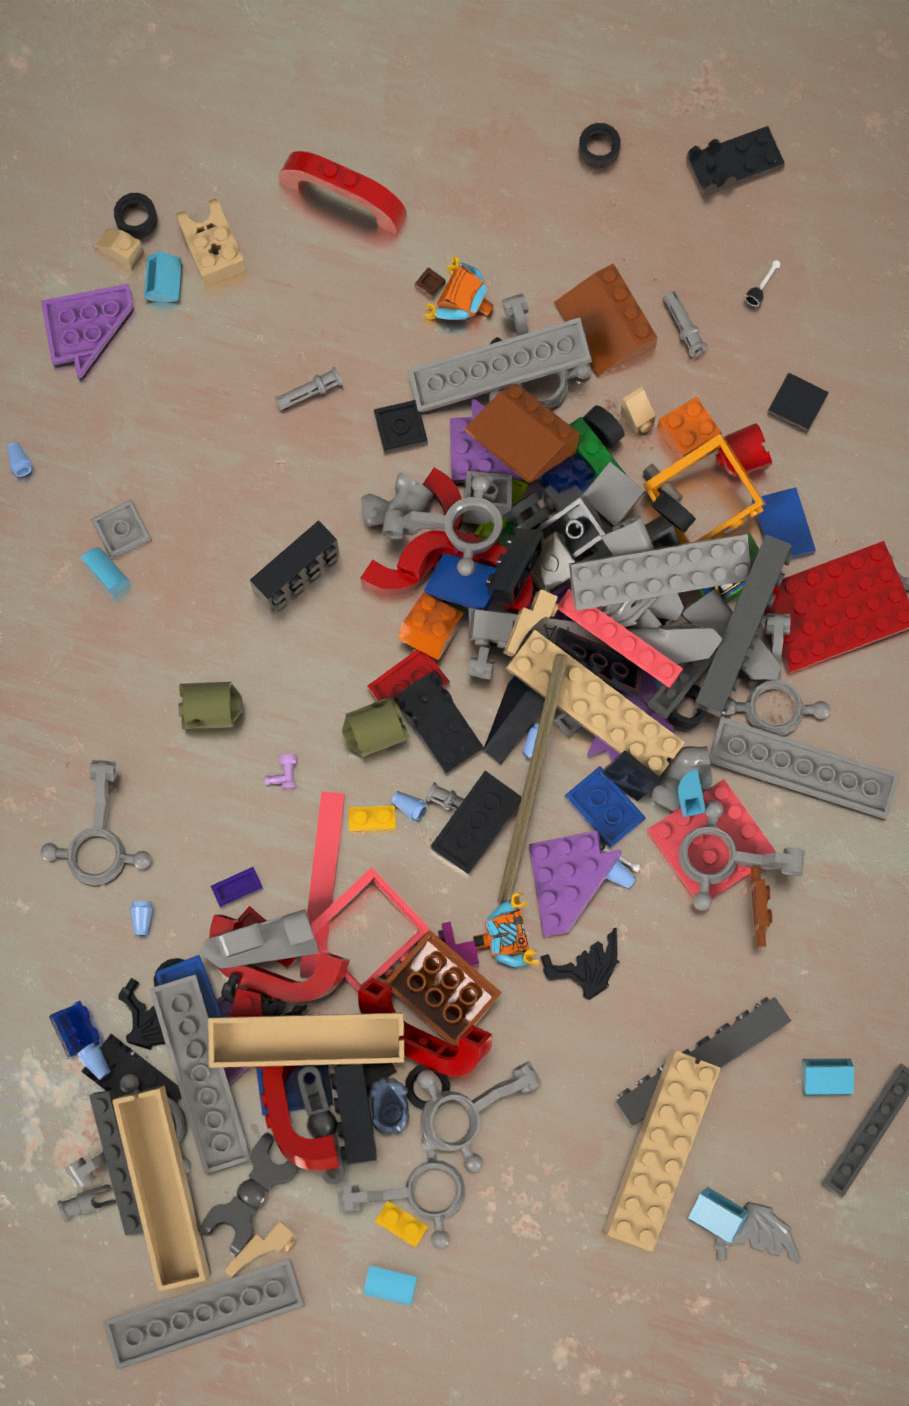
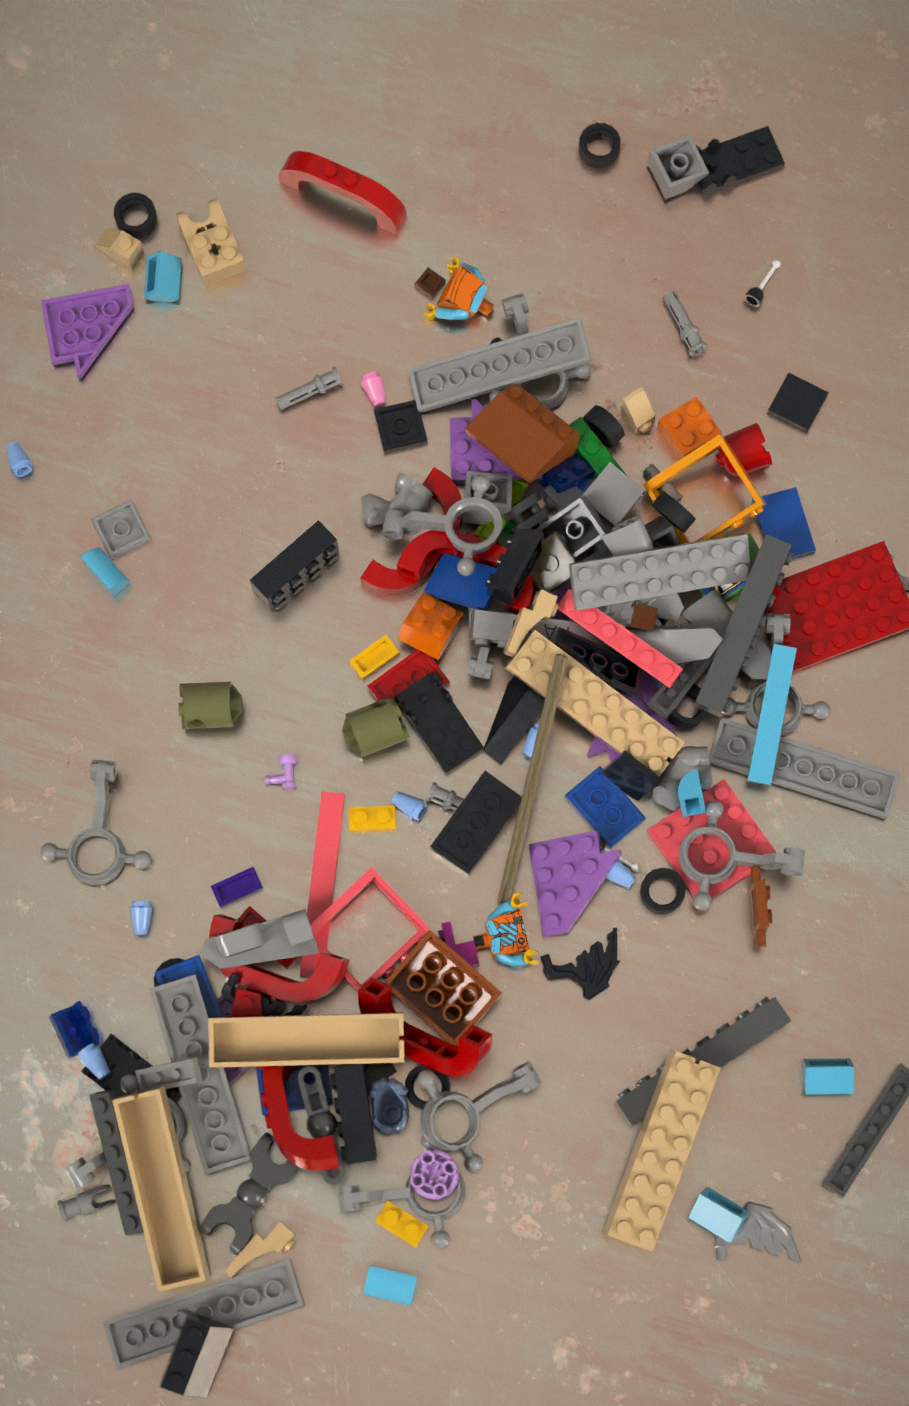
(146, 1026): black animal -> none
(169, 1074): none -> light grey plate
(196, 1356): none -> black slope
(374, 387): none -> bright pink cone
(374, 657): none -> yellow tile
(434, 1174): none -> lavender tile
(567, 725): light grey tile -> none
(610, 319): dark orange slope -> none
(643, 617): none -> reddish brown tile
(665, 873): none -> black tyre
(677, 166): none -> light grey slope
(772, 714): none -> medium azure tile

